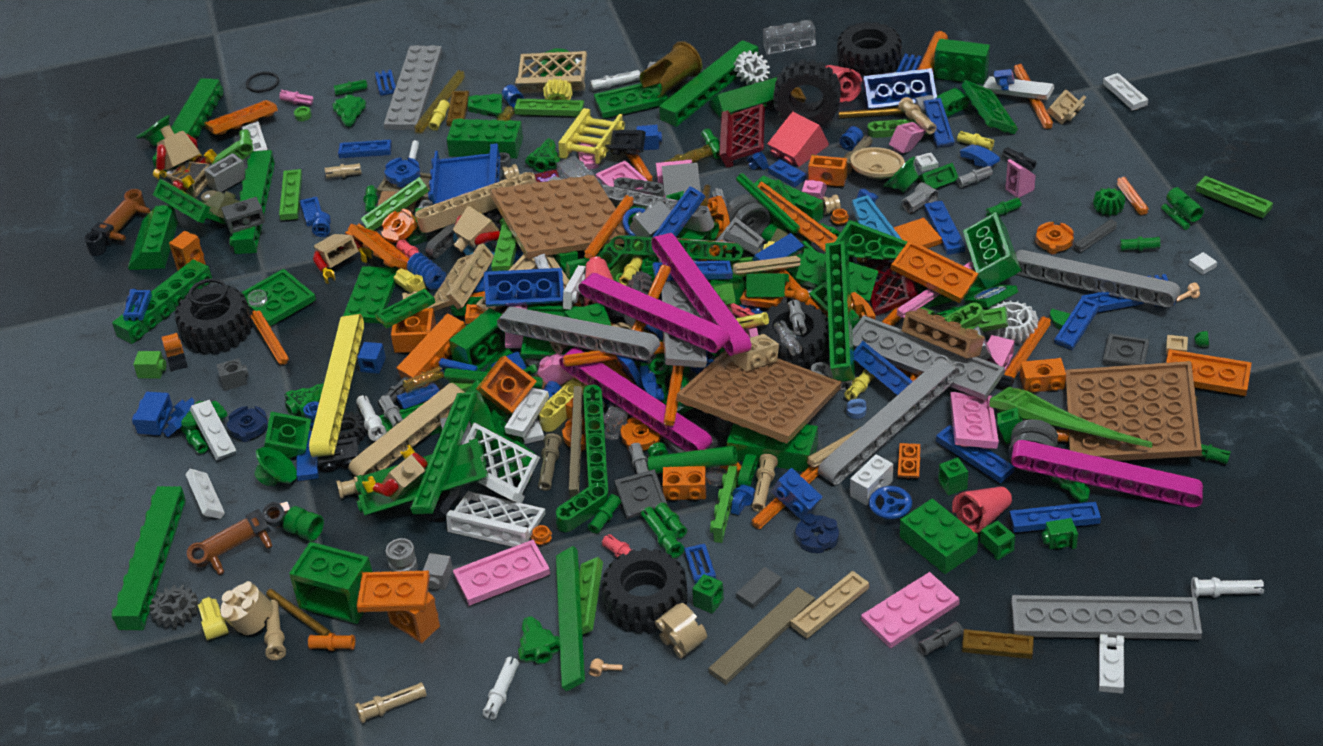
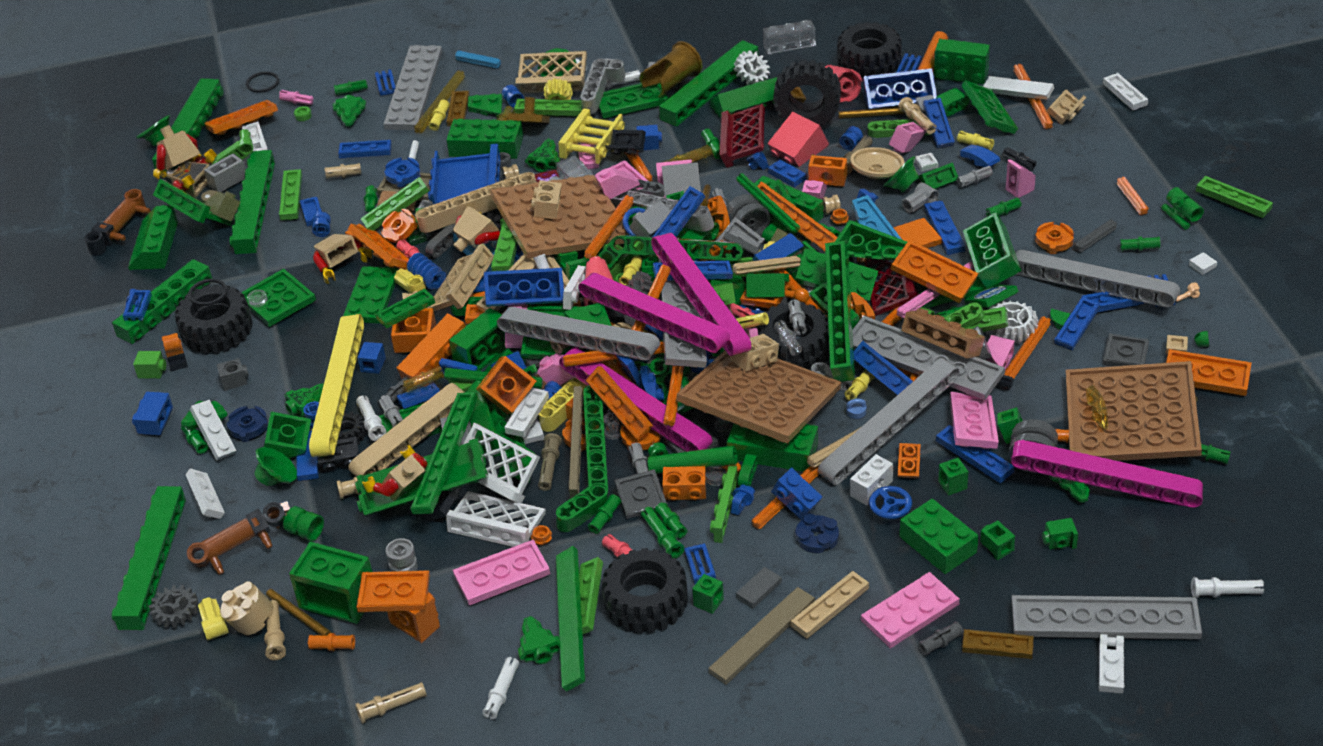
(182, 409): blue slope -> none
(186, 248): orange brick -> none
(243, 215): dark grey brick -> none
(269, 337): orange axle -> none
(440, 570): light grey brick -> none
(478, 59): none -> dark azure axle
(529, 115): none -> pearl gold tile
(546, 199): none -> tan brick
(598, 665): light nougat hand -> none
(600, 73): none -> light grey beam
(615, 182): none -> bright pink slope
(619, 403): none -> orange tile
(681, 629): tan brick -> none
(765, 475): tan pin -> none
(981, 506): coral cone -> none
(1004, 78): blue tile -> none
(1035, 408): bright green plate -> none
(1036, 518): blue plate -> none
(1043, 375): orange brick -> none
(1098, 406): none -> clear yellow slope
(1109, 201): green gear -> none

